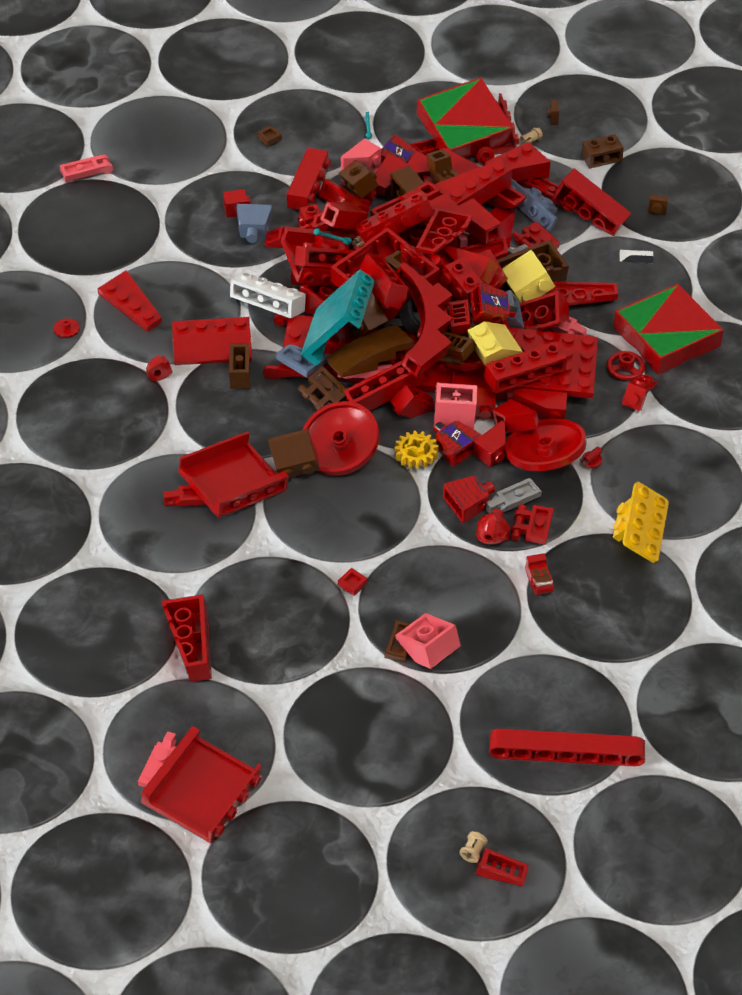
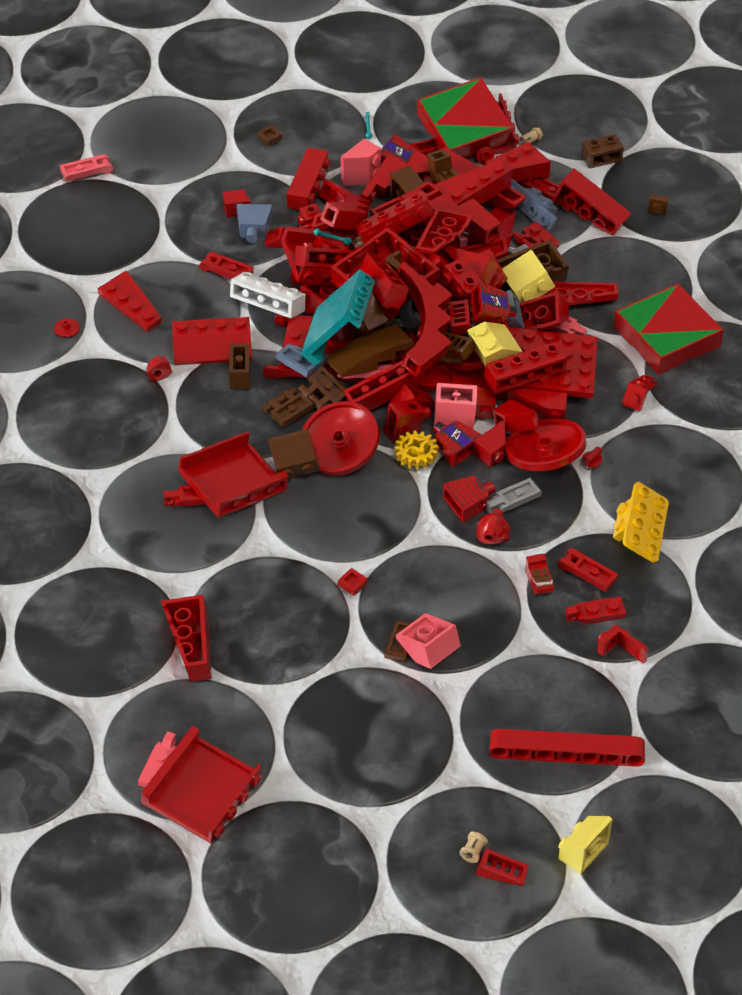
(224, 266): none -> red plate
(290, 410): none -> reddish brown plate
(359, 178): reddish brown brick -> none
(403, 418): none -> red torso
(538, 527): red plate -> none
(553, 112): reddish brown plate -> none
(585, 842): none -> light yellow slope
(588, 569): none -> red plate
(596, 611): none -> red hinge
(620, 636): none -> red bracket
(625, 363): red piece -> none
(636, 256): sticker -> none

